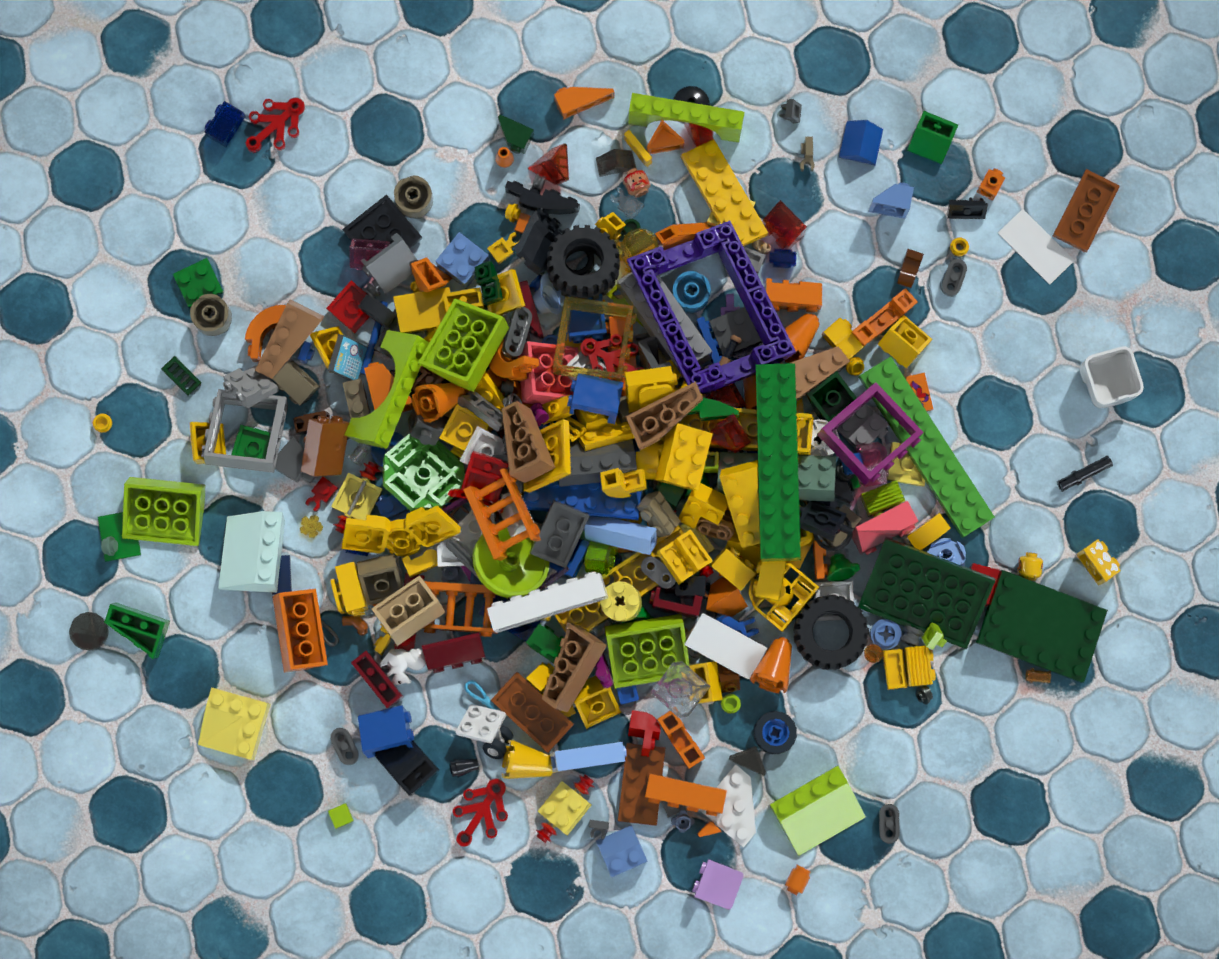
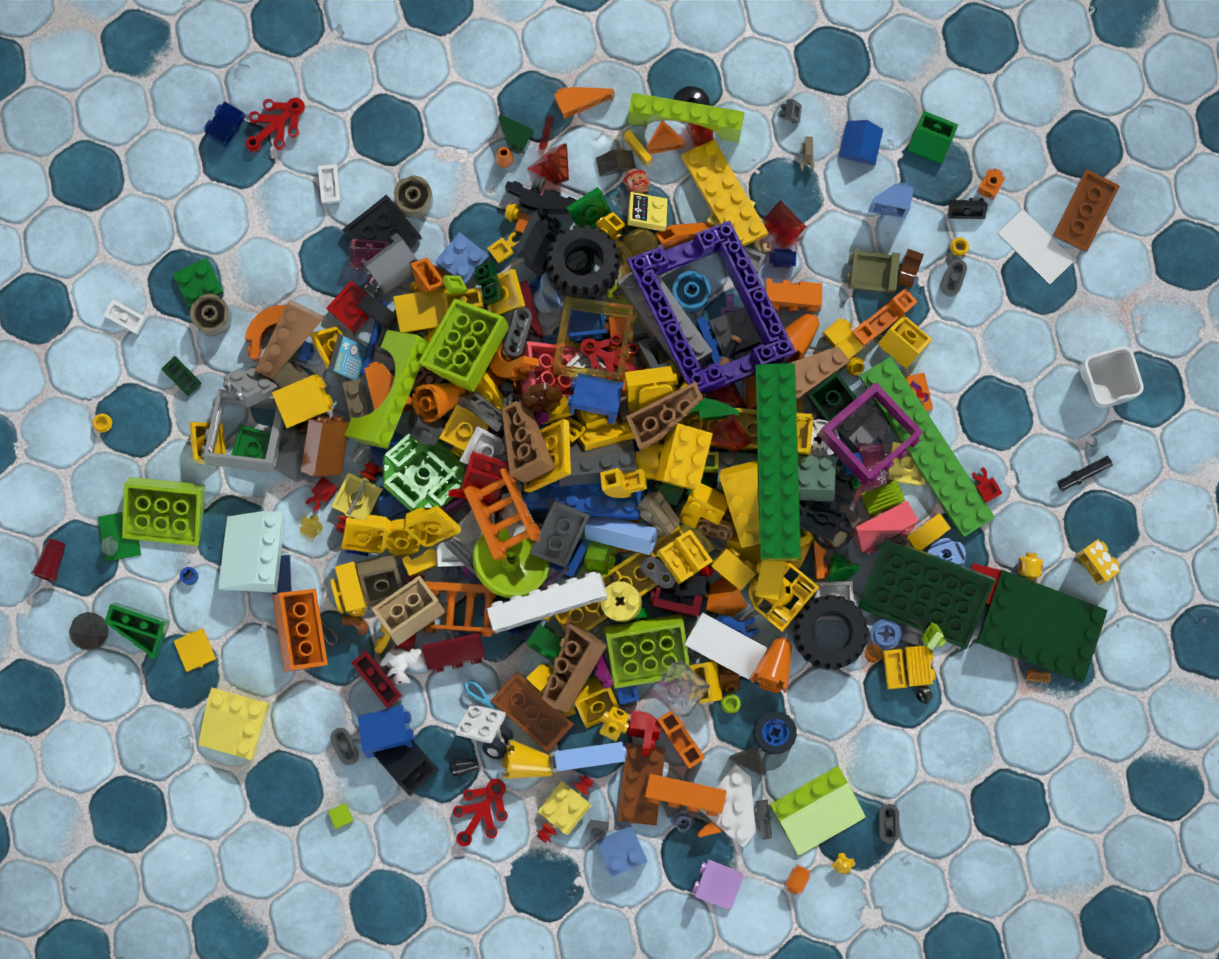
(49, 561): none -> dark red plant
(125, 316): none -> white plate
(193, 580): none -> blue bush
(194, 650): none -> yellow piece
(303, 400): none -> yellow brick
(329, 184): none -> white plate
(454, 284): none -> lime tile
(542, 397): none -> reddish brown plate
(546, 132): none -> clear red piece
(589, 209): none -> green plate
(614, 723): none -> yellow brick
(647, 211): none -> light yellow plate
(764, 819): none -> dark grey axle
(843, 864): none -> yellow plant
(873, 271): none -> olive panel
(987, 487): none -> red plate

